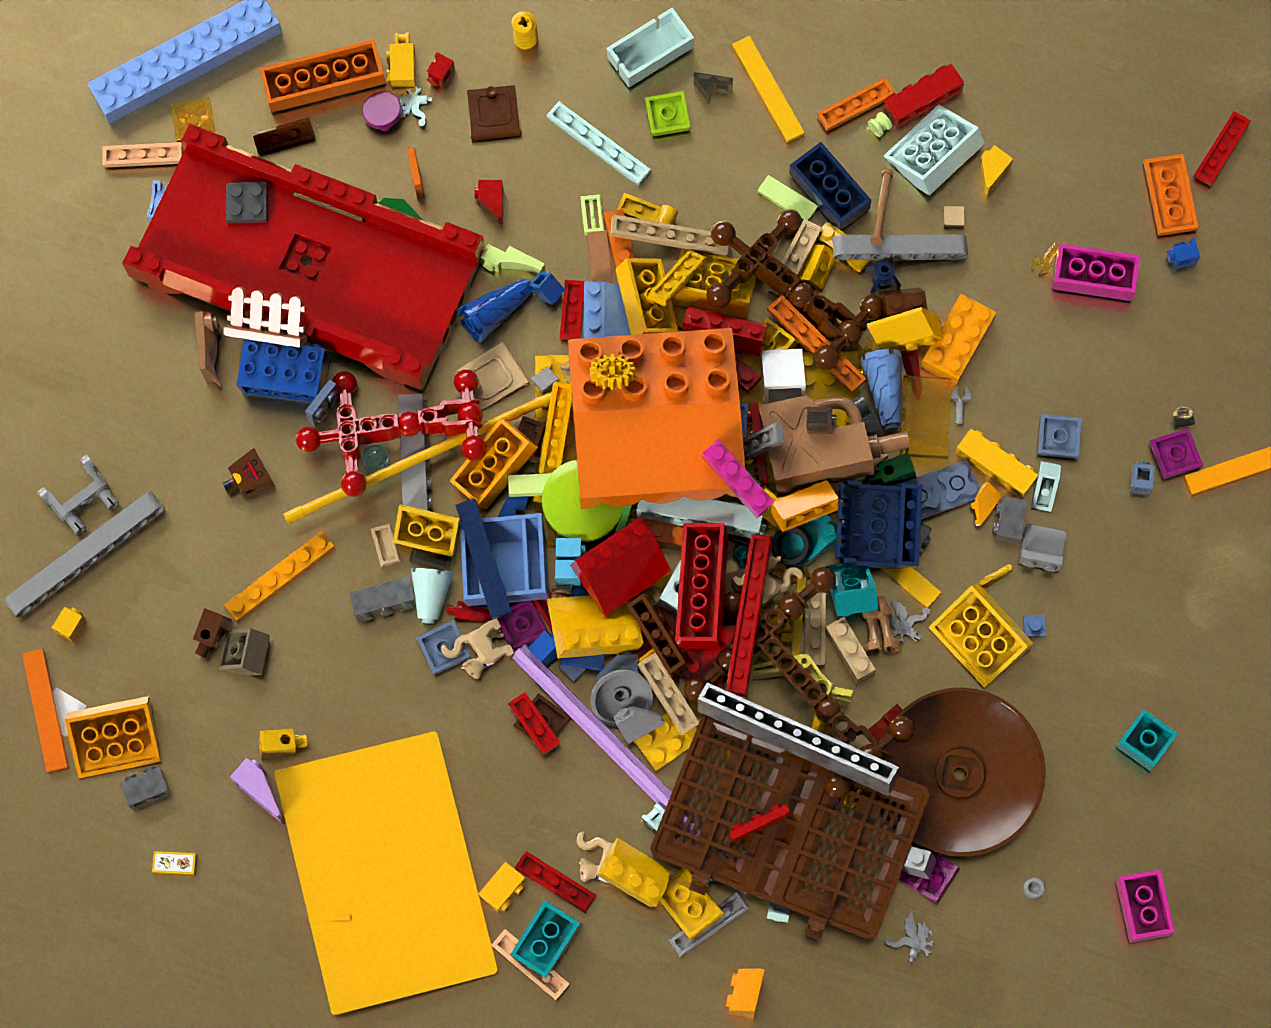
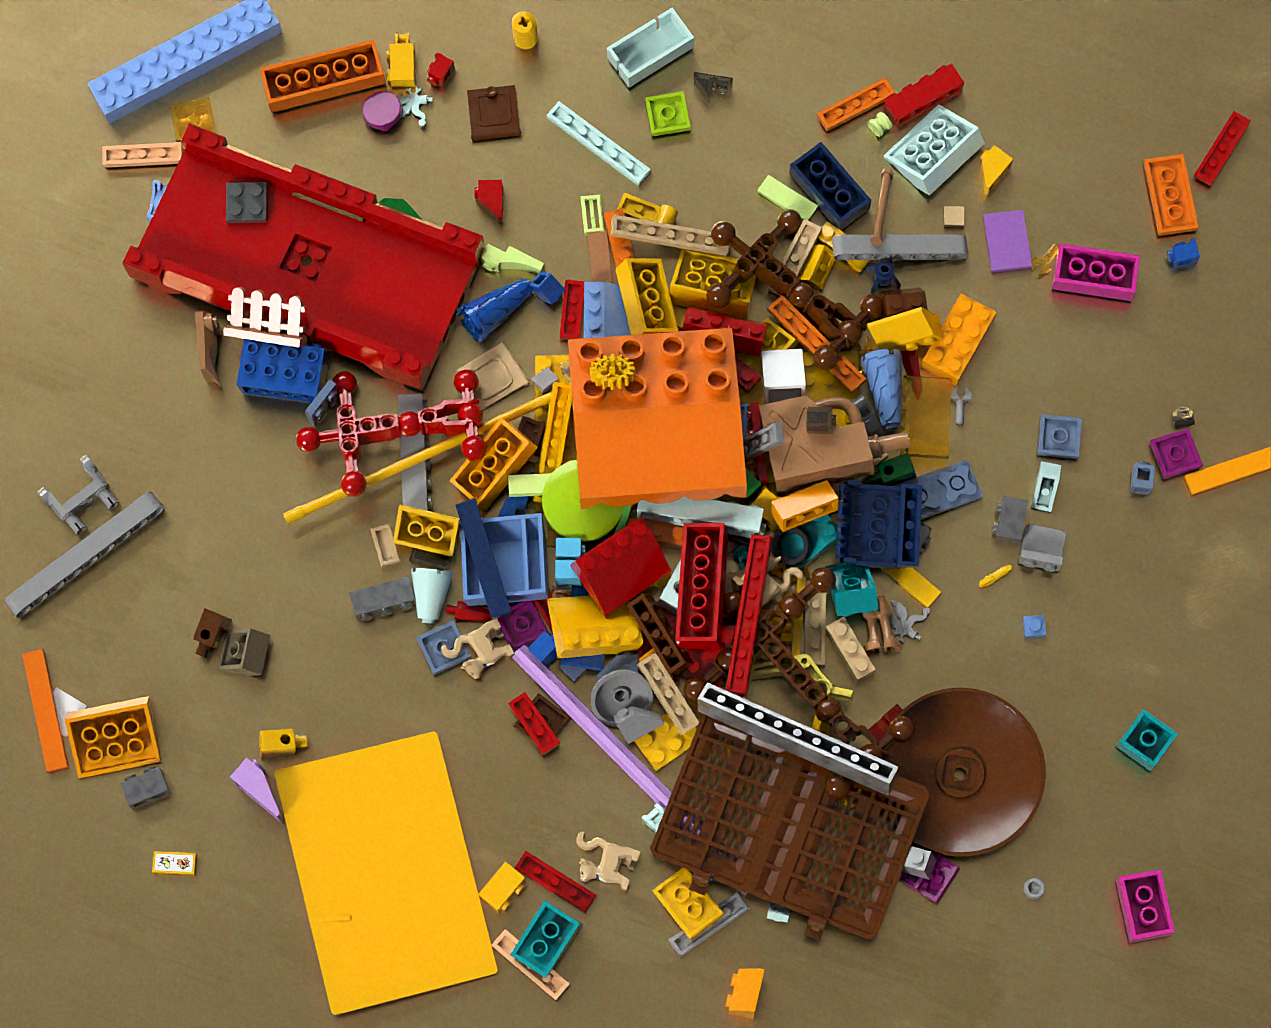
(69, 623): yellow brick -> none
(248, 475): reddish brown torso -> none
(279, 576): light orange plate -> none
(283, 135): reddish brown plate -> none
(375, 458): clear light blue wheel -> none
(415, 173): orange tile -> none
(635, 873): yellow slope -> none
(677, 278): yellow tile -> none
(737, 479): dark pink brick -> none
(758, 822): red plate -> none
(768, 89): yellow tile -> none
(916, 942): light grey piece -> none
(981, 635): yellow slope -> none
(985, 502): light orange slope -> none
(996, 463): yellow brick -> none
(1007, 241): none -> medium lavender tile

